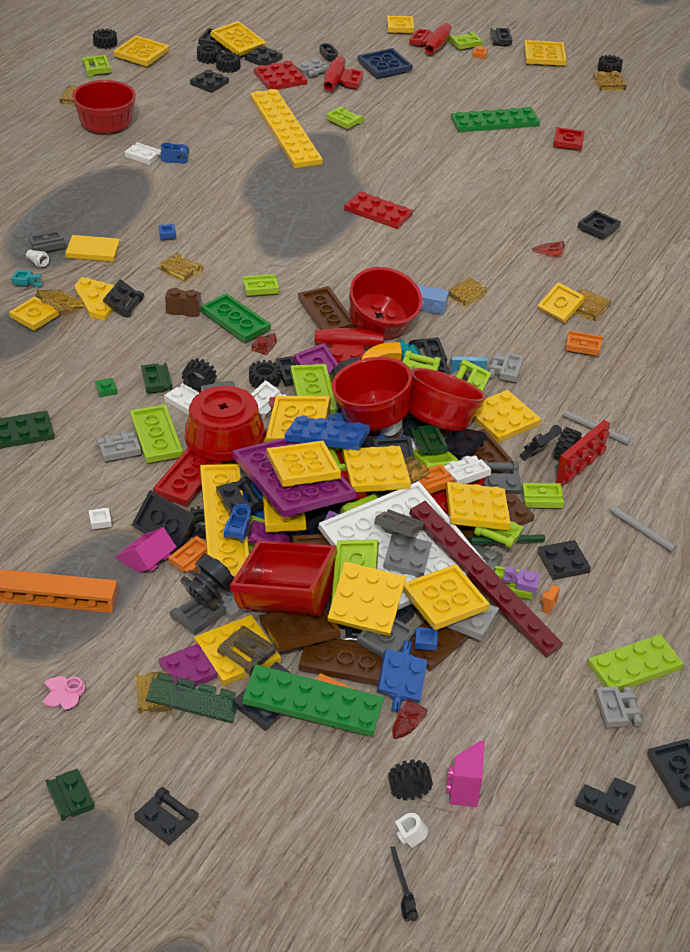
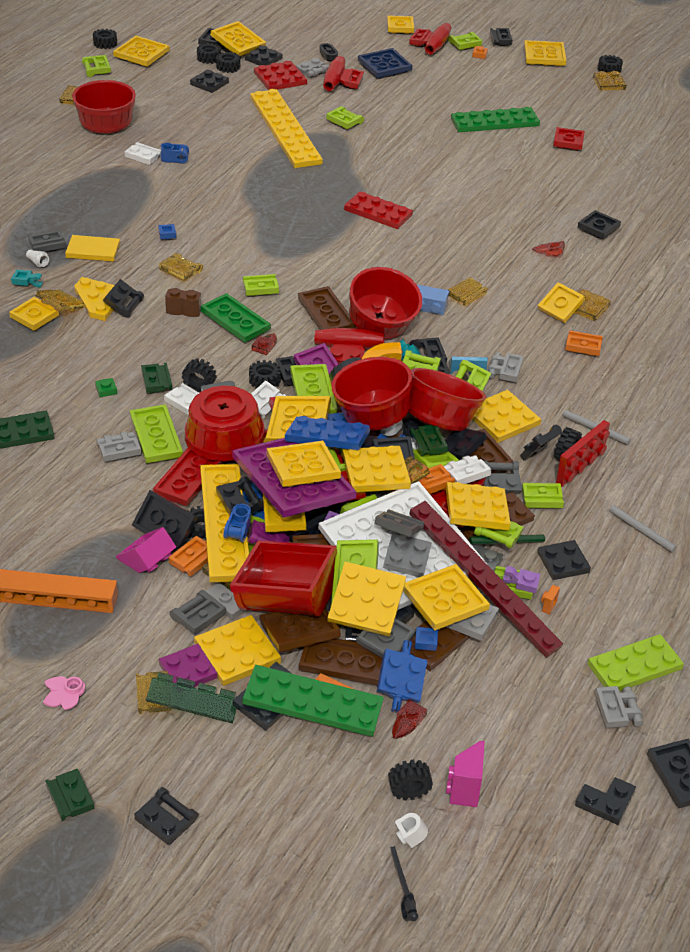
(100, 518): white plate -> none
(204, 585): black wheel -> none
(250, 644): clear smoke plate -> none

